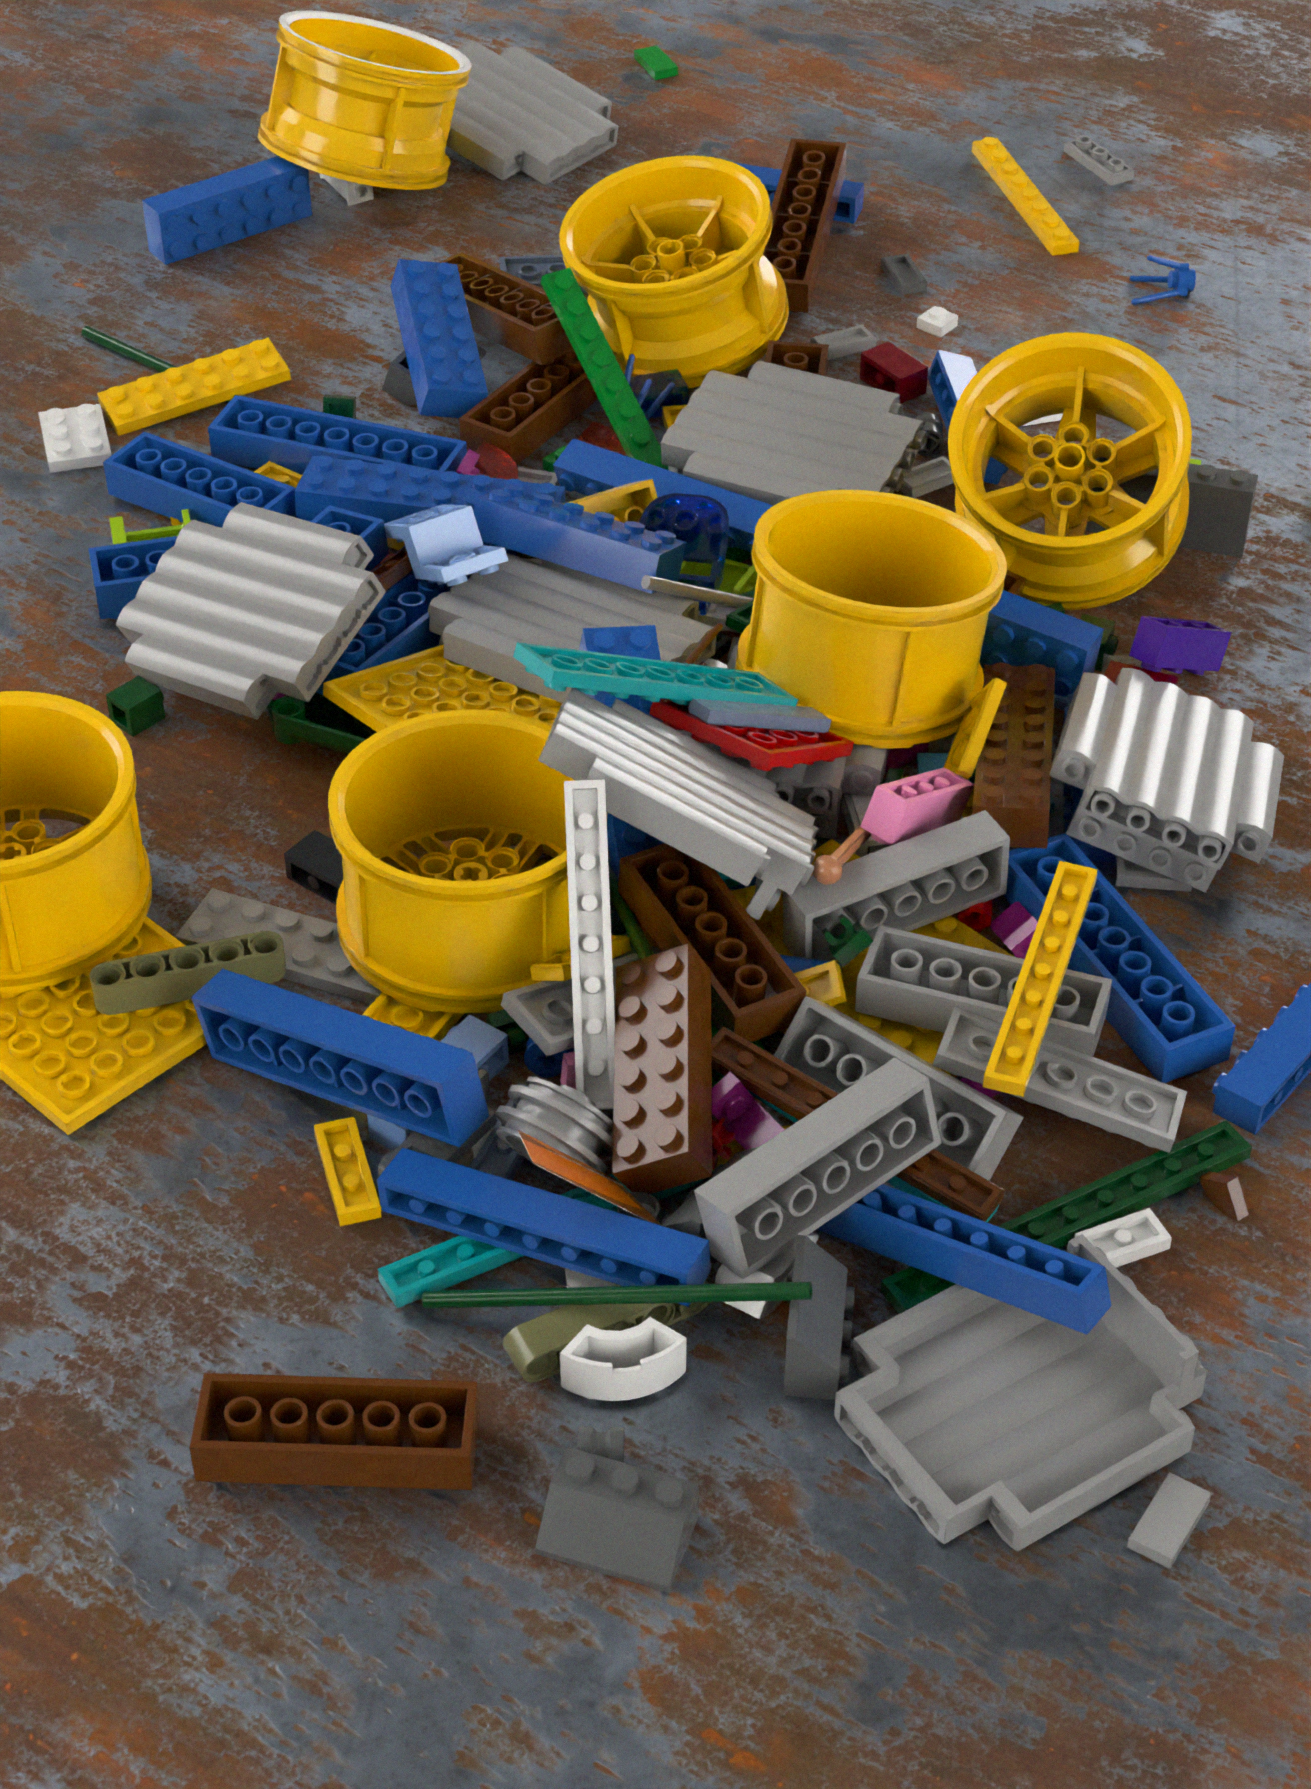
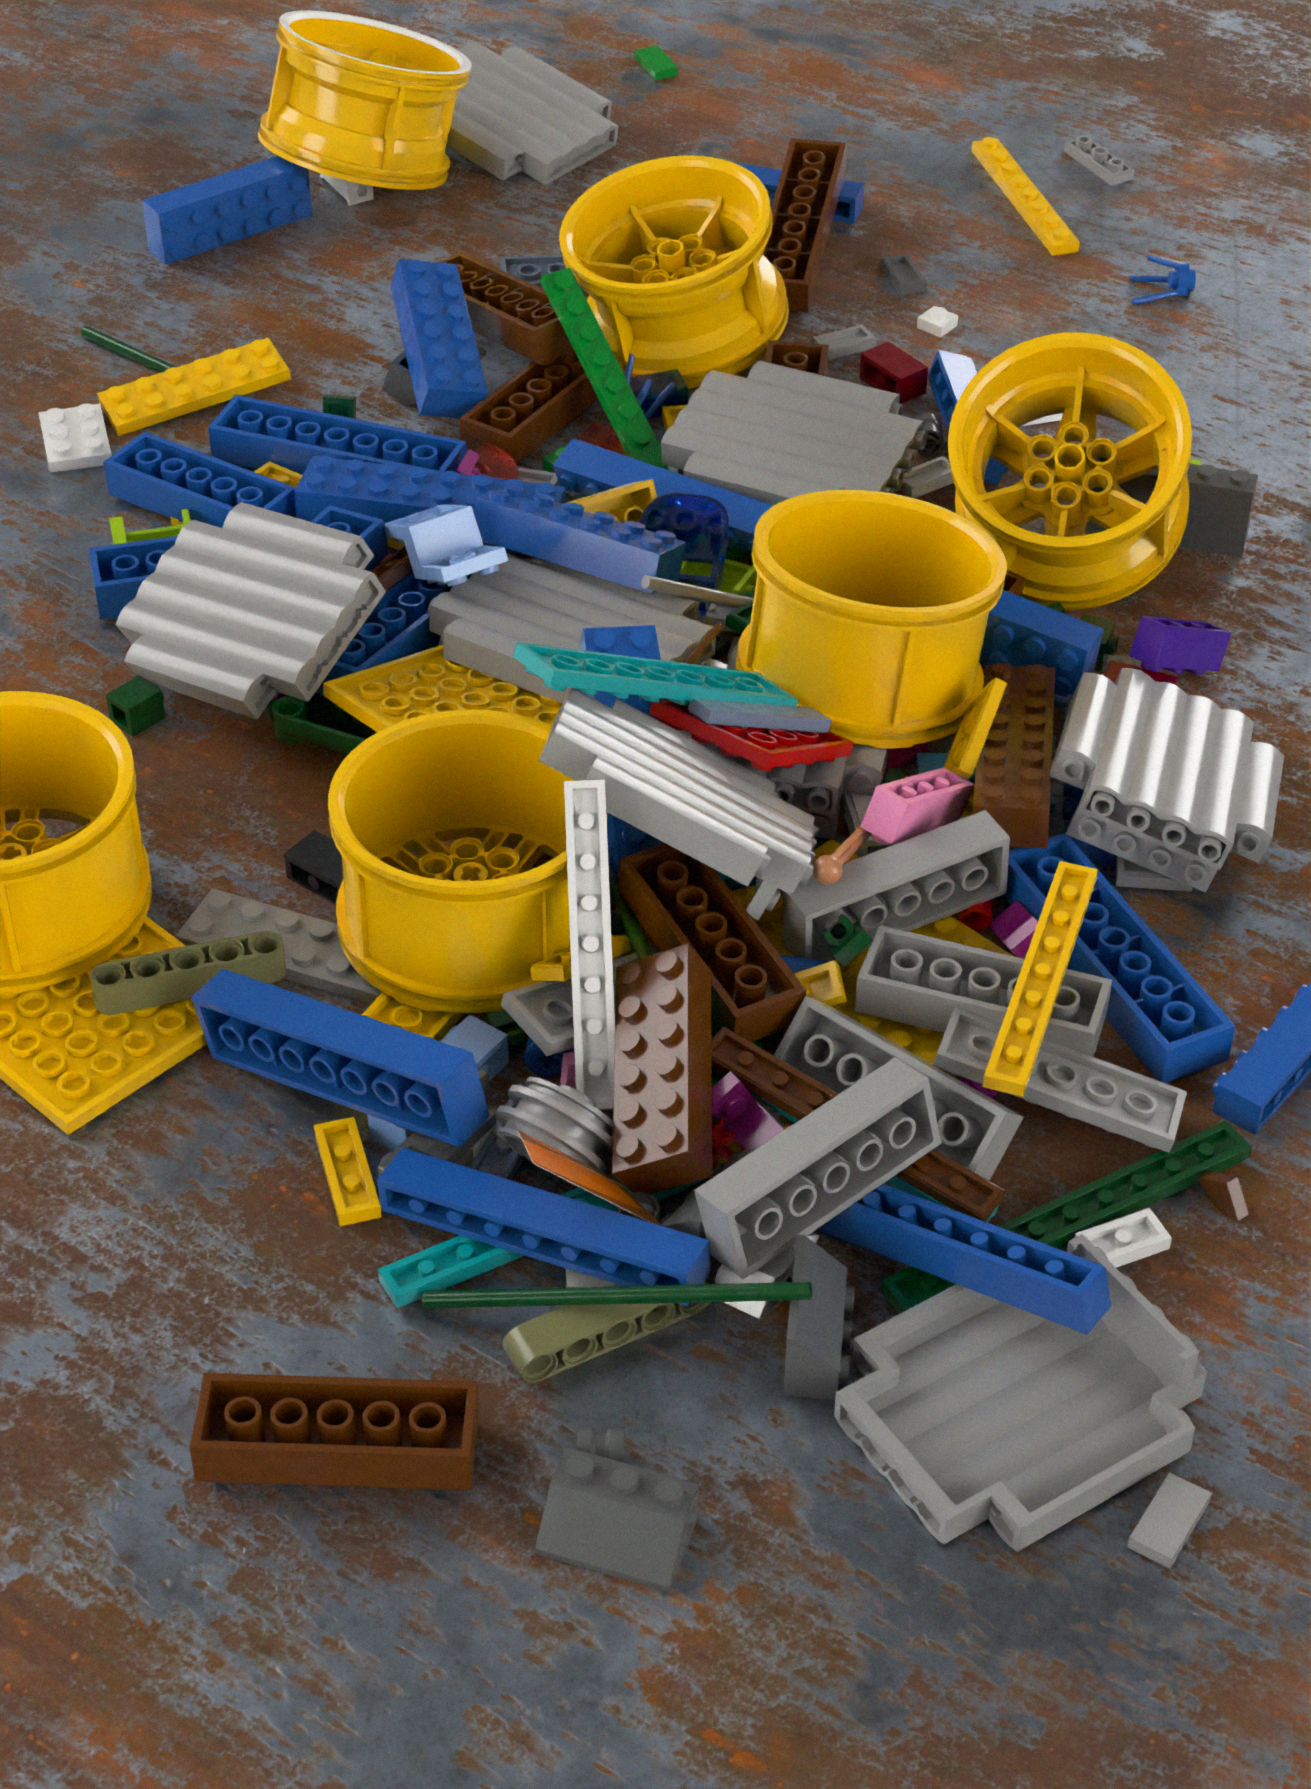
(623, 1362): white brick -> none

